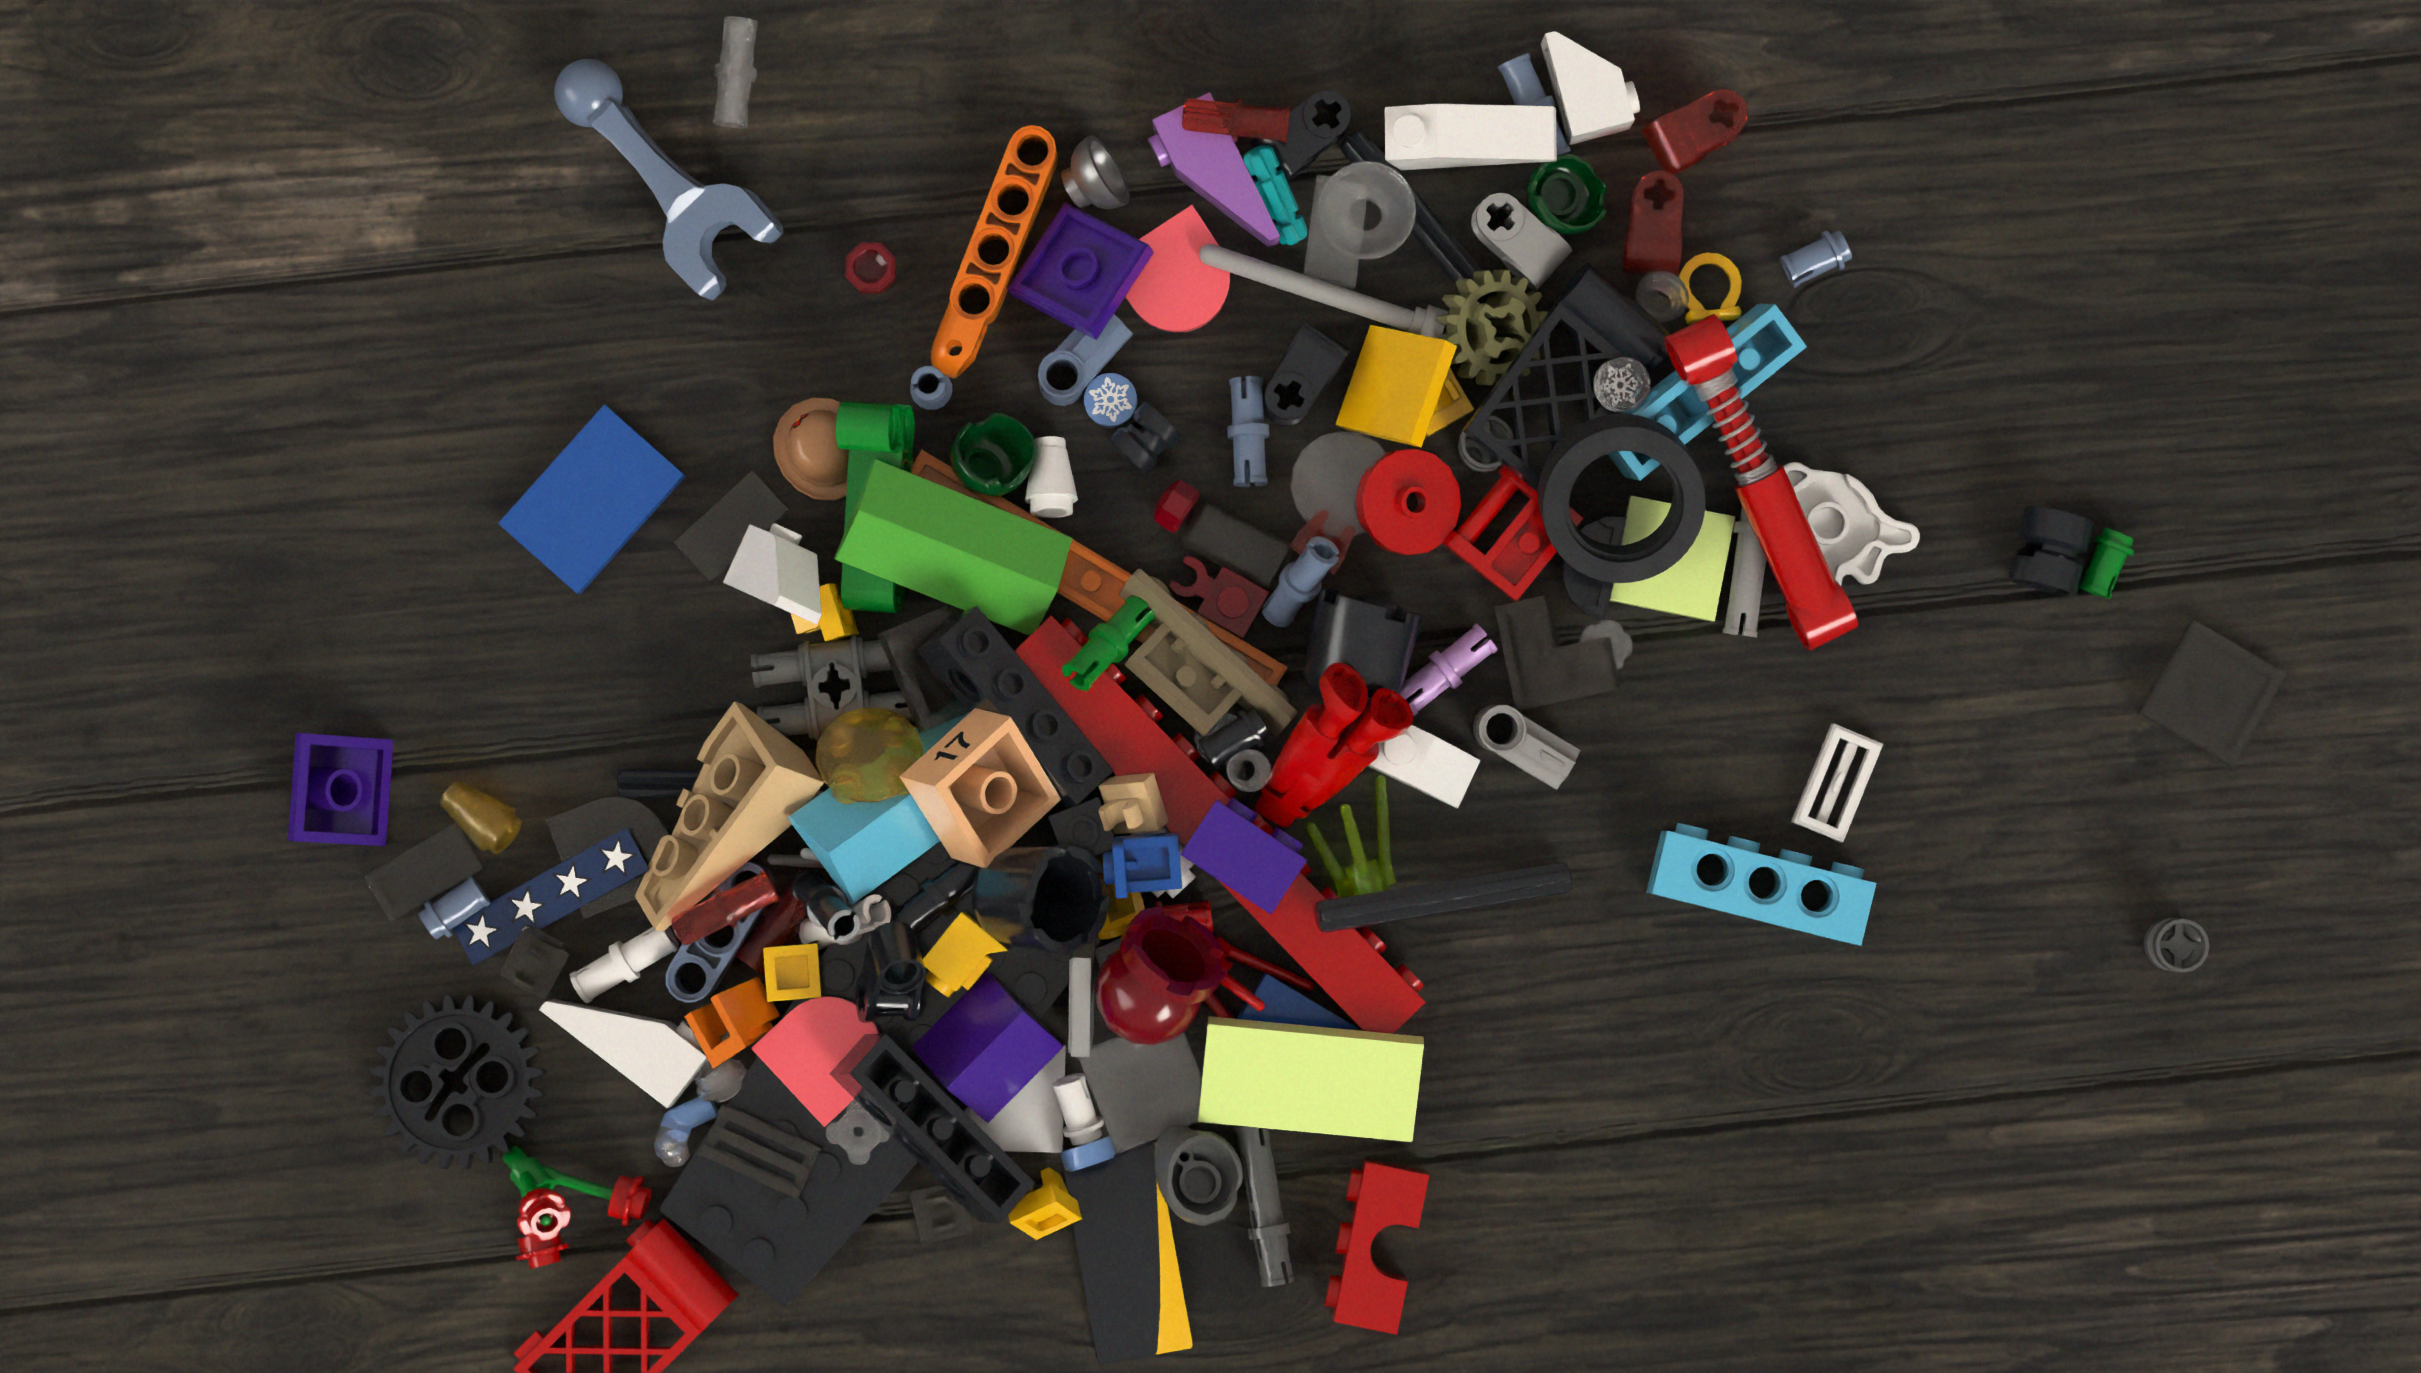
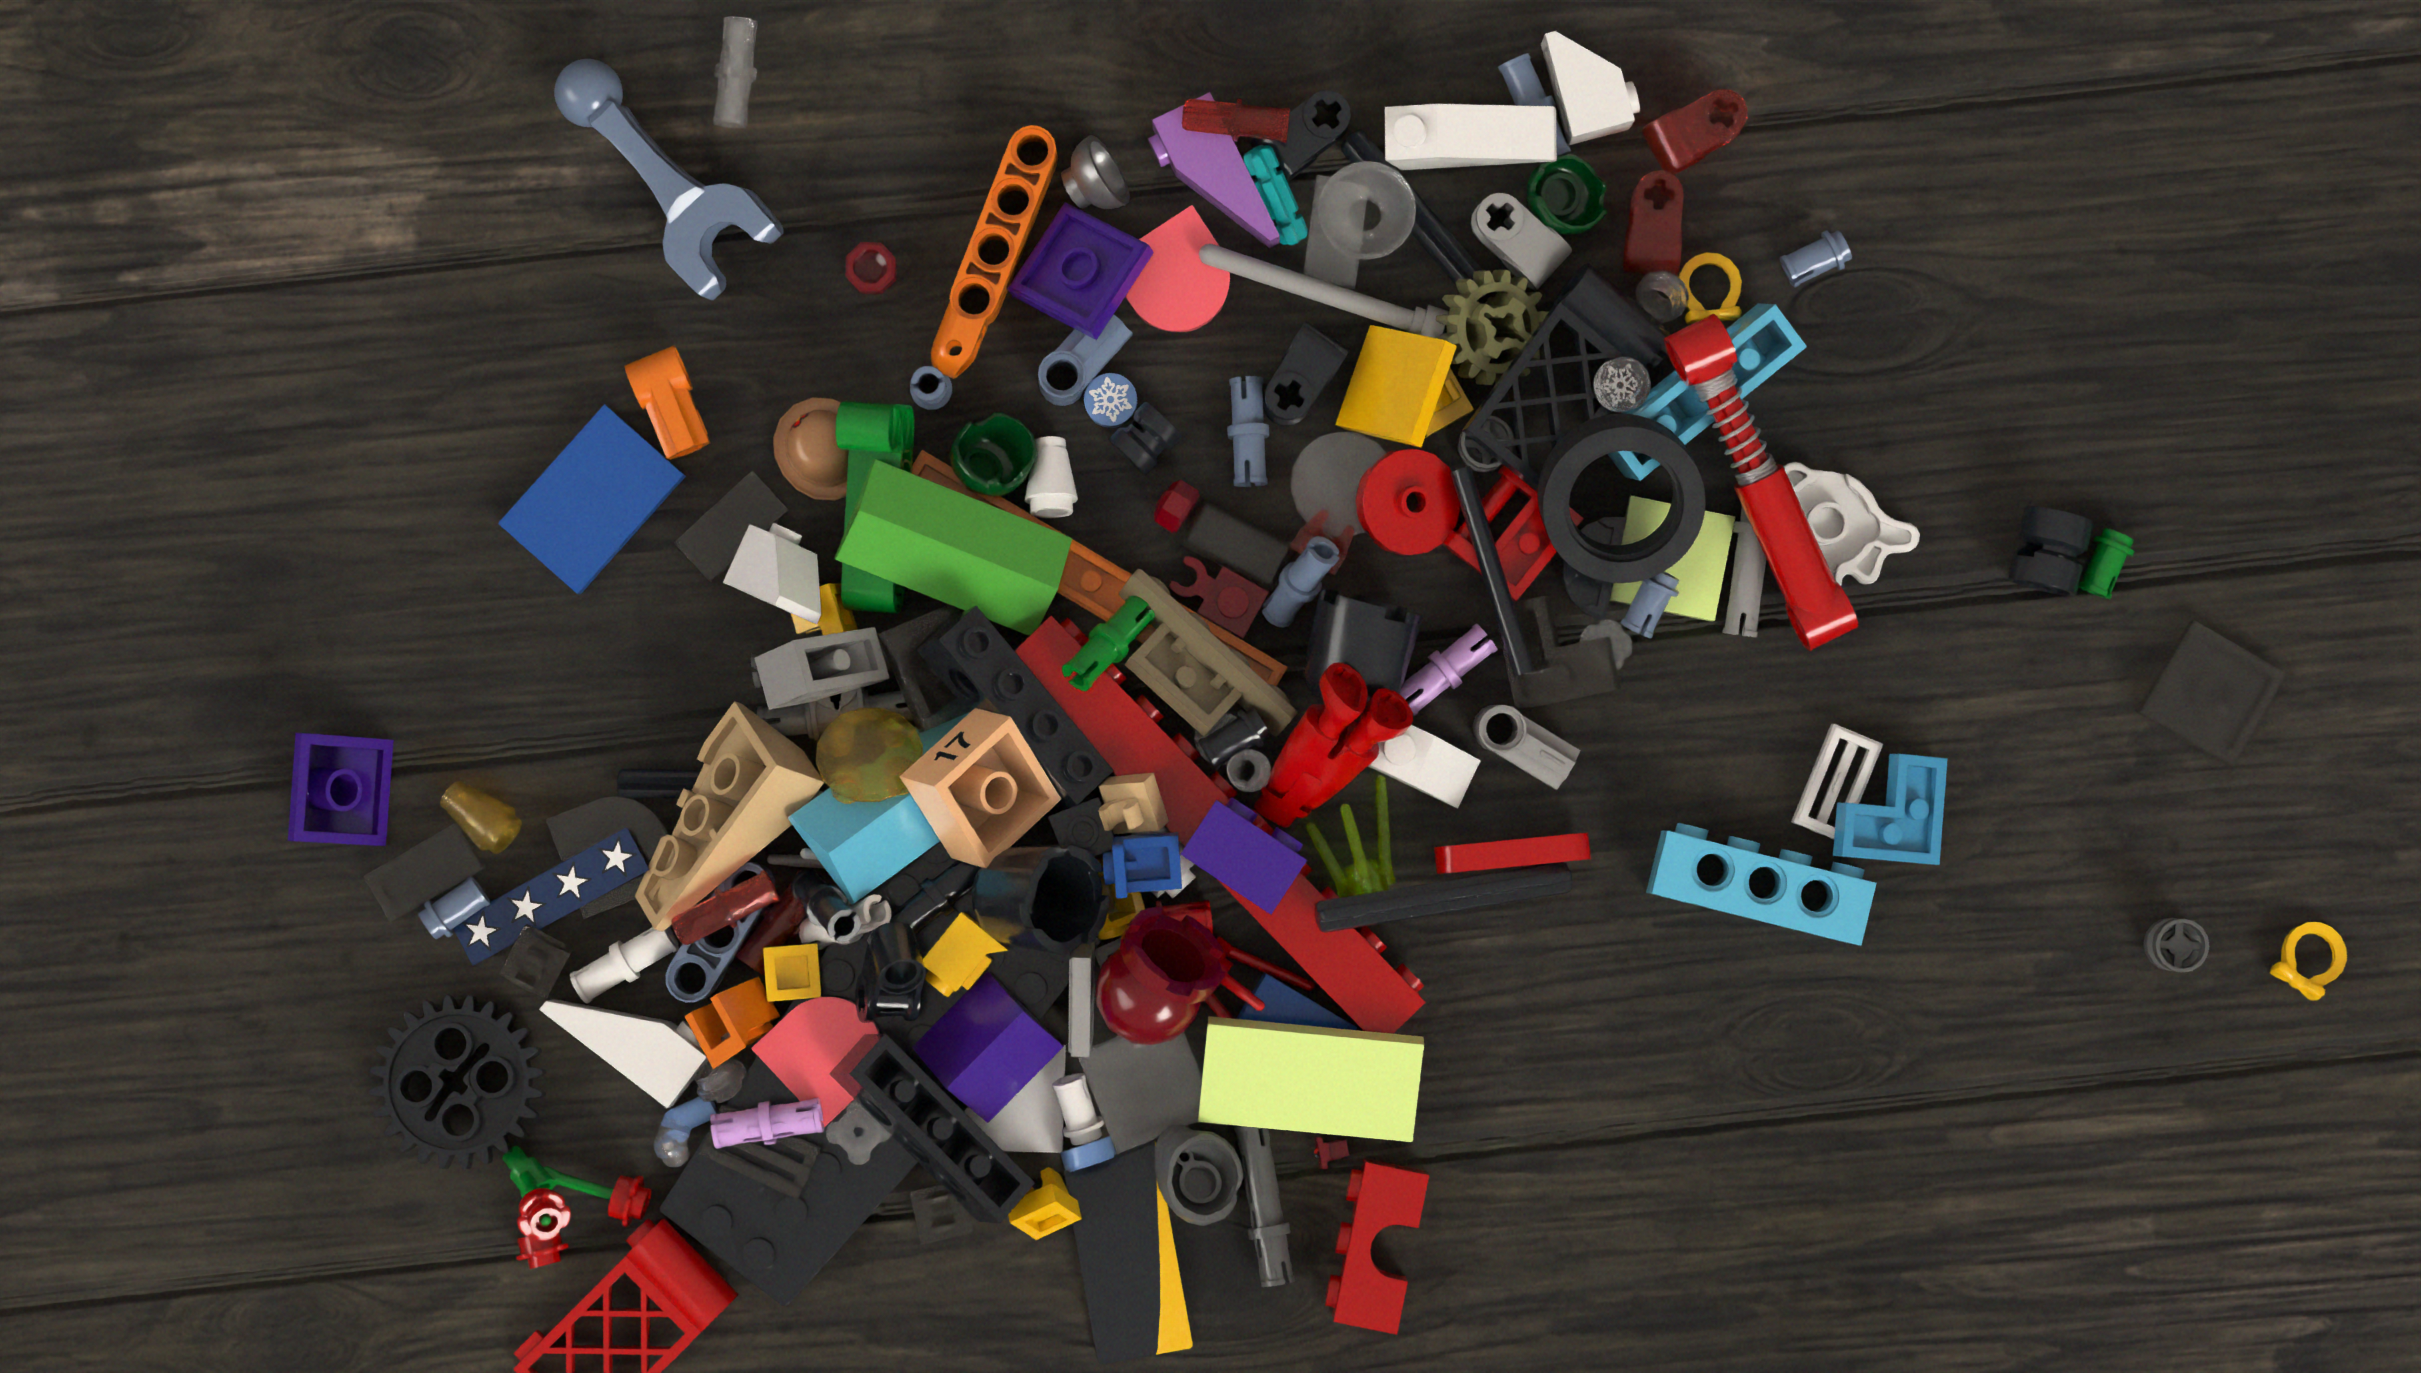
(663, 389): none -> orange piece
(767, 1123): none -> lavender pin
(821, 667): none -> light grey slope
(1329, 1151): none -> dark red piece
(1492, 571): none -> black bar
(1512, 853): none -> red beam
(1650, 603): none -> sand blue pin
(1908, 824): none -> dark azure plate
(2286, 968): none -> yellow piece

